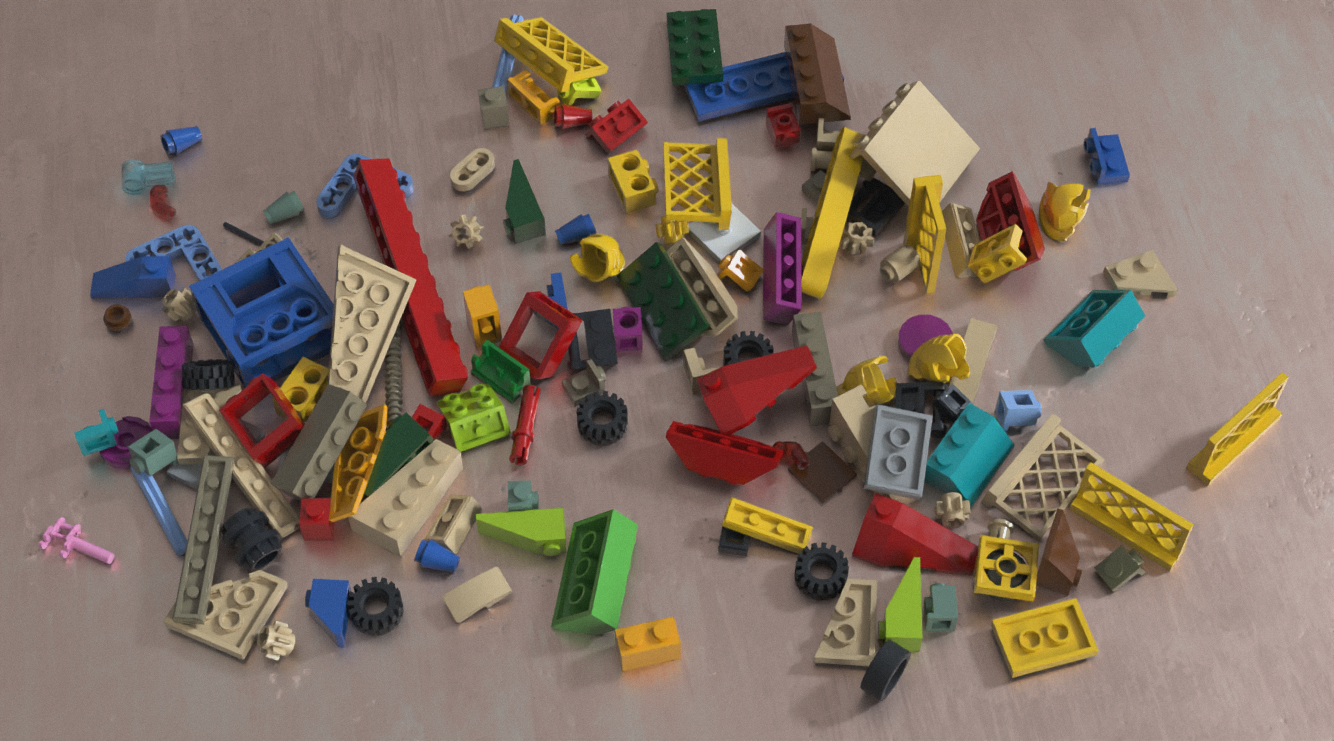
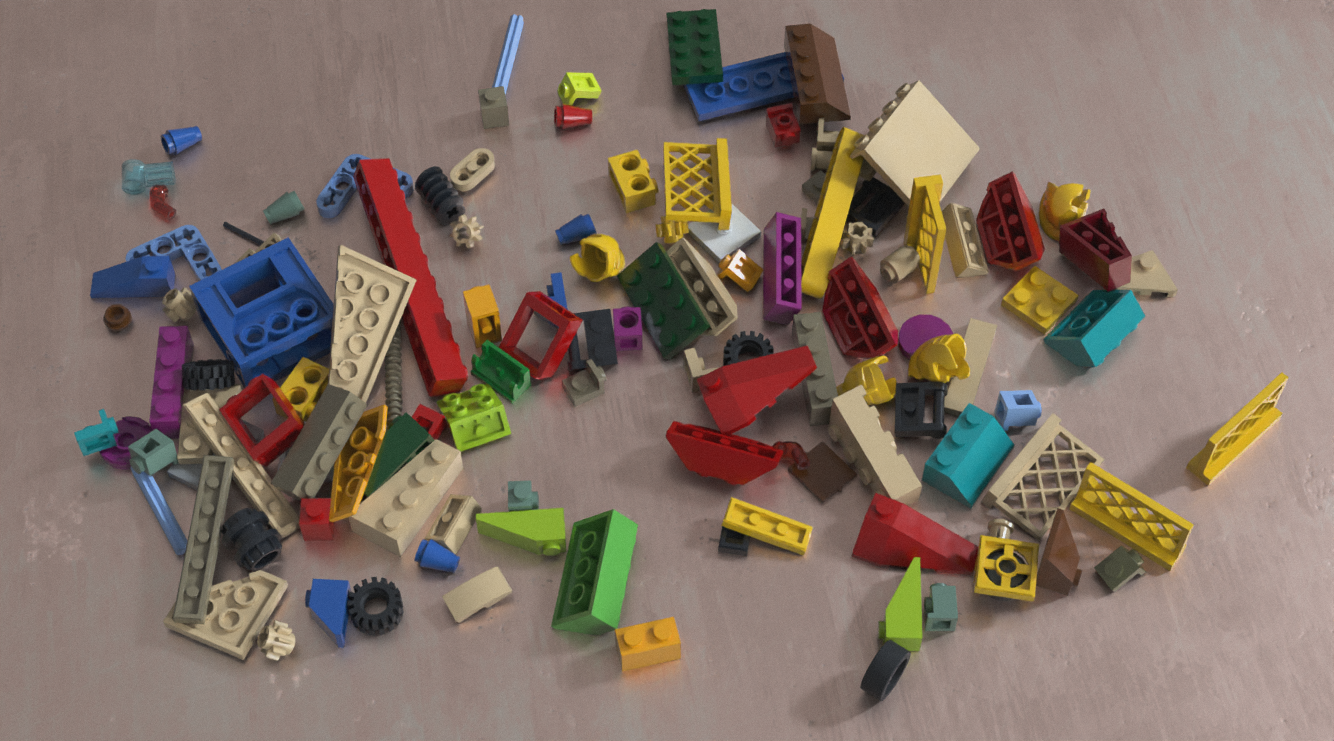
(73, 542): bright pink piece -> none
(439, 195): none -> black piece
(522, 209): dark green slope -> none
(523, 434): red pin -> none
(532, 97): light orange hinge -> none
(541, 58): yellow fence -> none
(605, 431): black tyre -> none
(617, 126): red bracket -> none
(821, 556): black tyre -> none
(852, 628): tan wing -> none
(857, 313): none -> red wedge
(898, 452): light grey tile -> none
(952, 402): black tile -> none
(952, 510): tan gear -> none
(997, 254): yellow bracket -> none
(1039, 300): none -> yellow plate
(1044, 637): yellow plate -> none
(1096, 249): none -> dark red wedge
(1106, 158): blue bracket -> none

